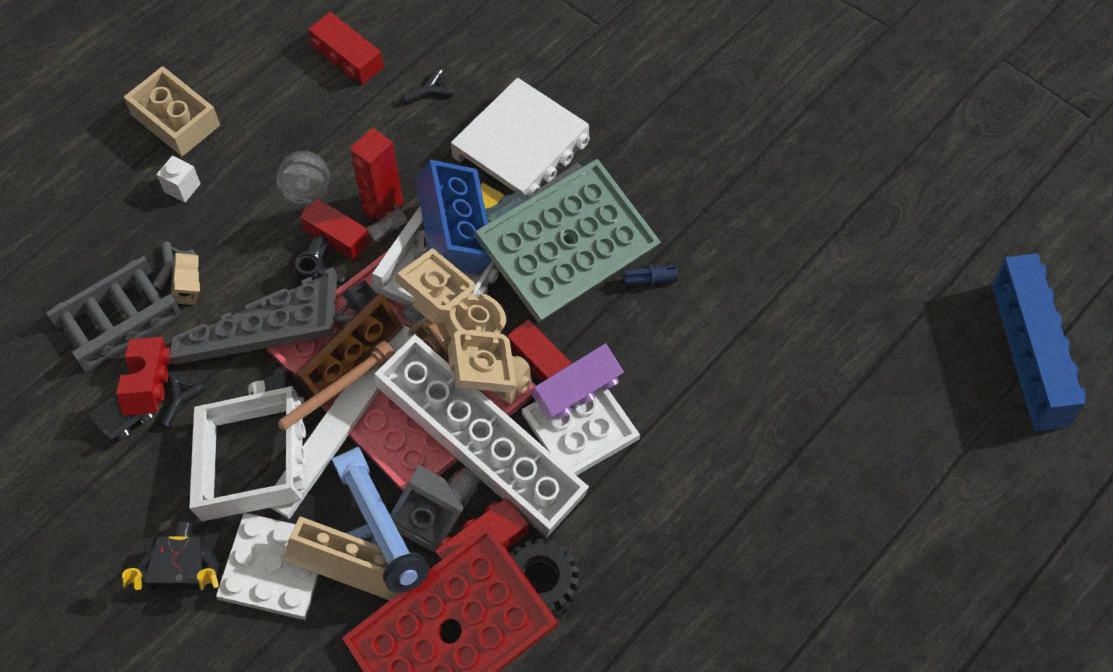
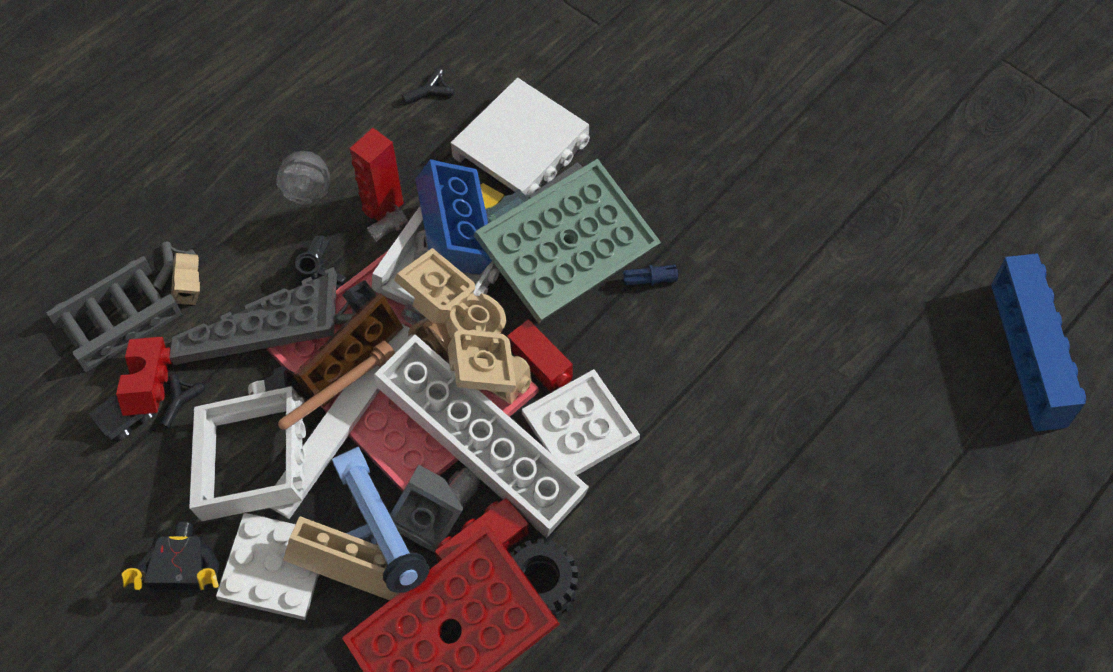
(172, 111): tan brick -> none
(178, 179): white brick -> none
(341, 231): red brick -> none
(345, 48): red brick -> none
(577, 383): medium lavender brick -> none

